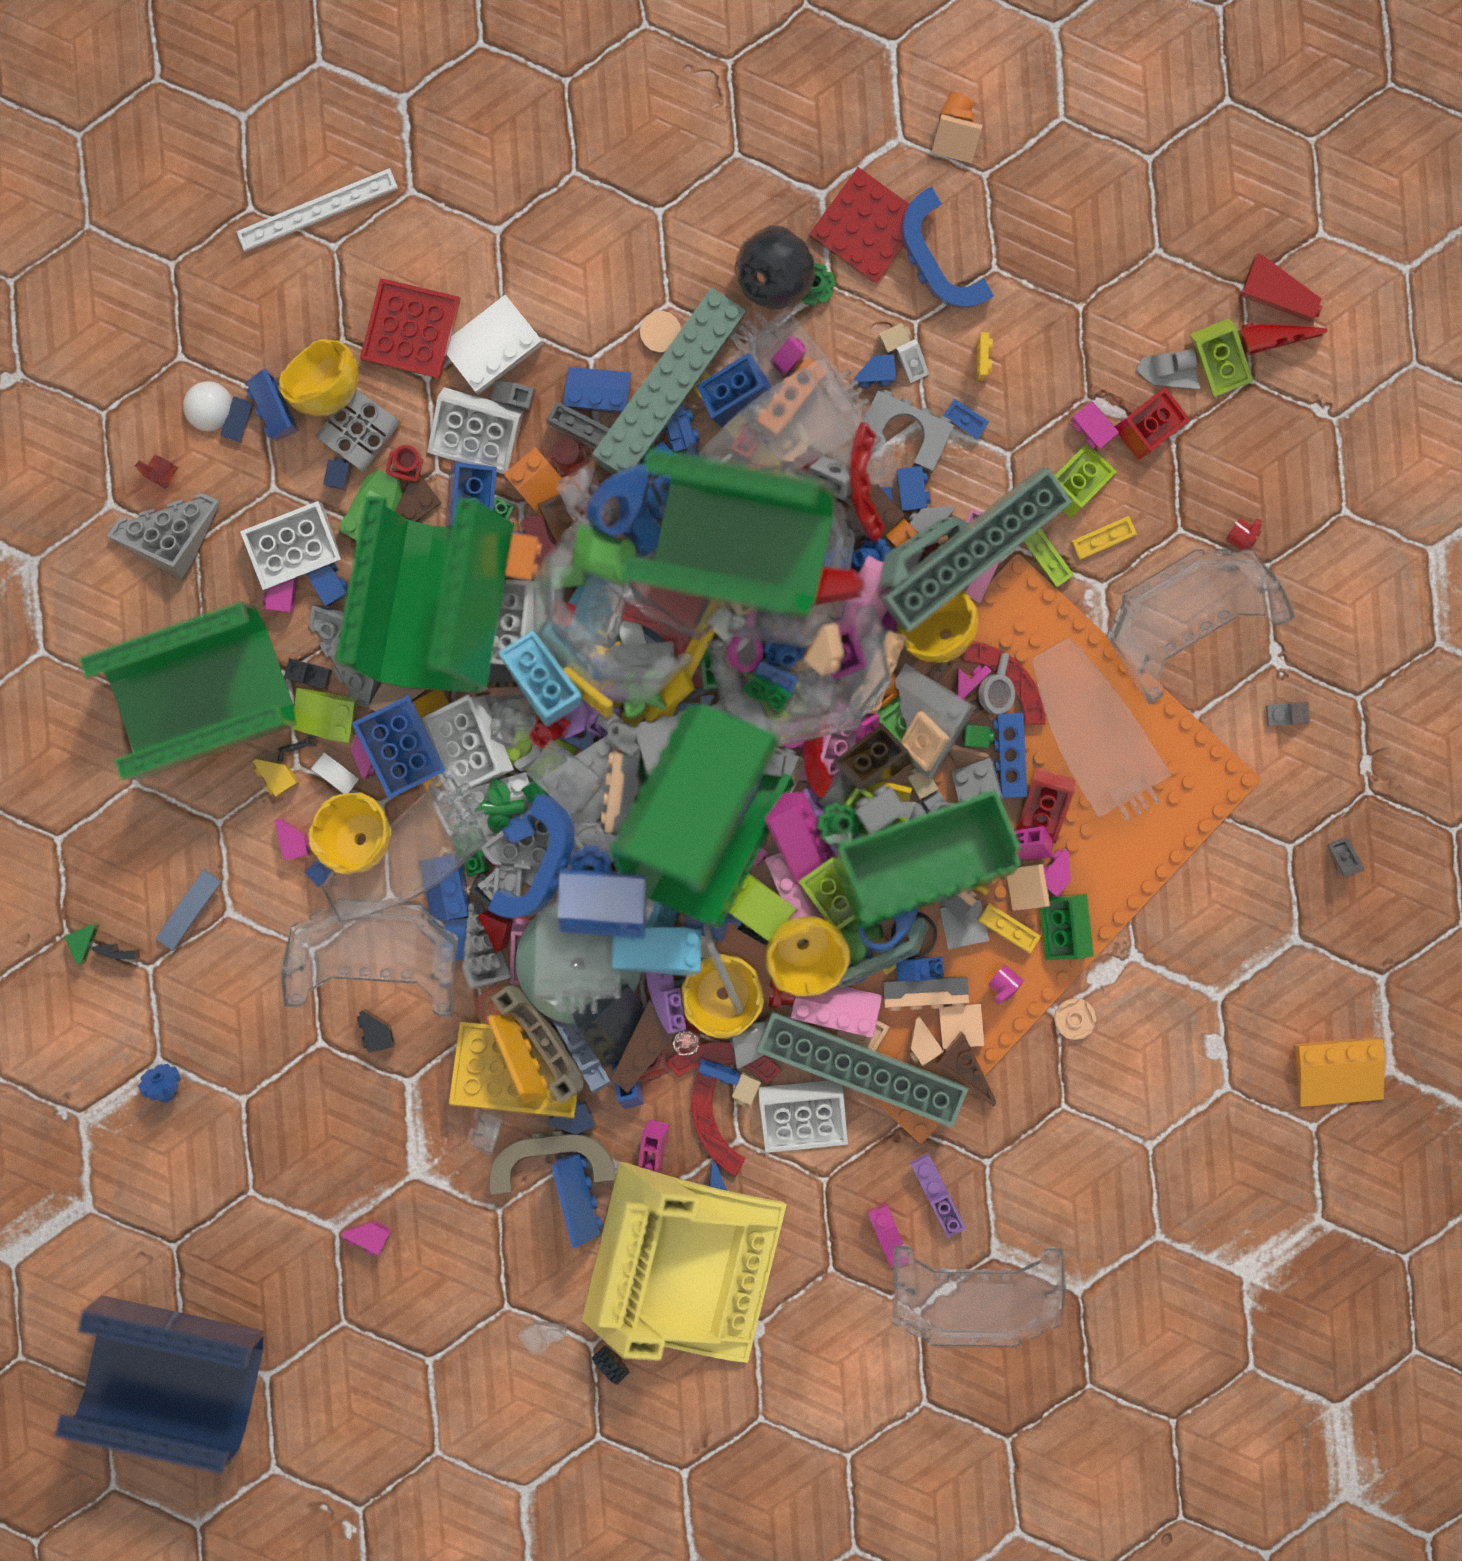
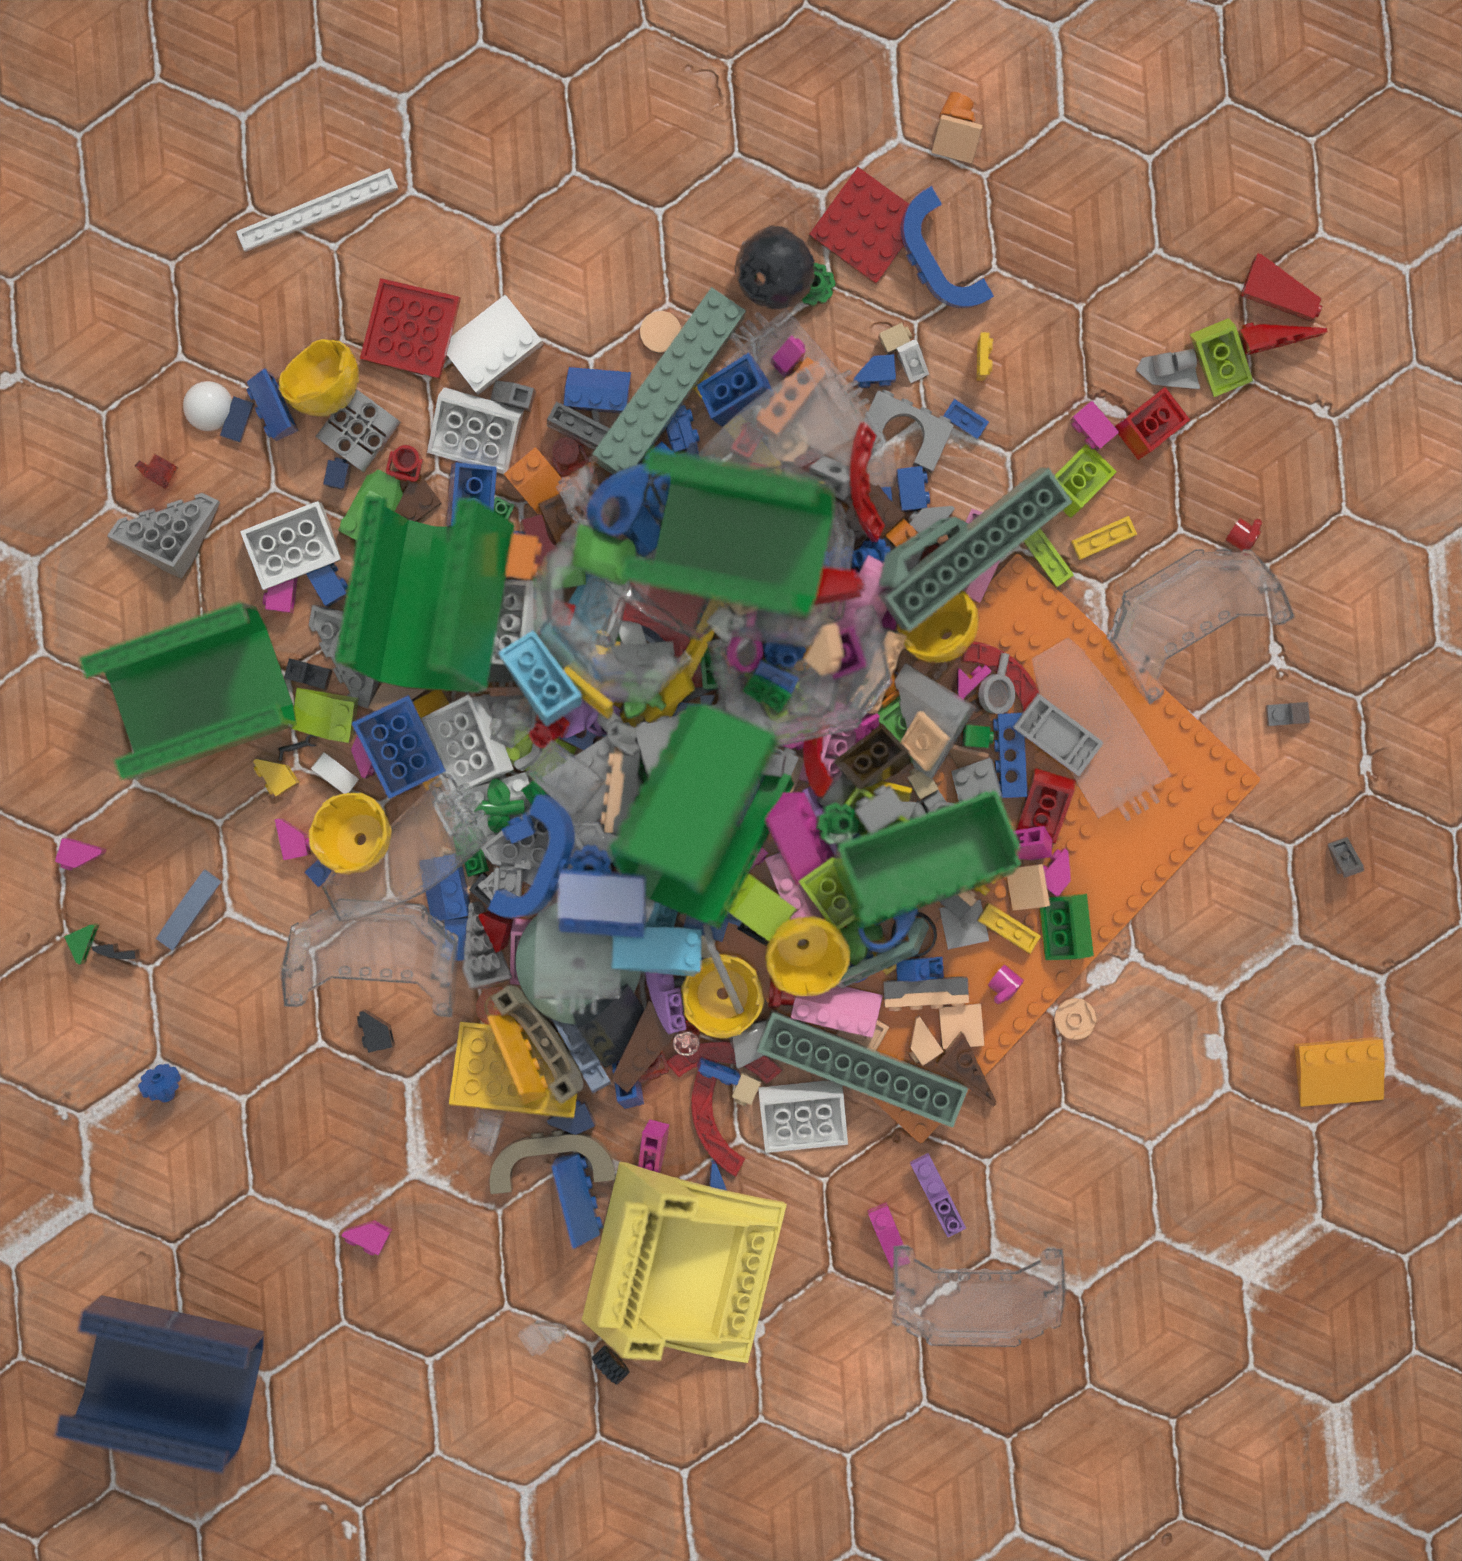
(76, 853): none -> dark pink slope
(1058, 734): none -> light grey slope

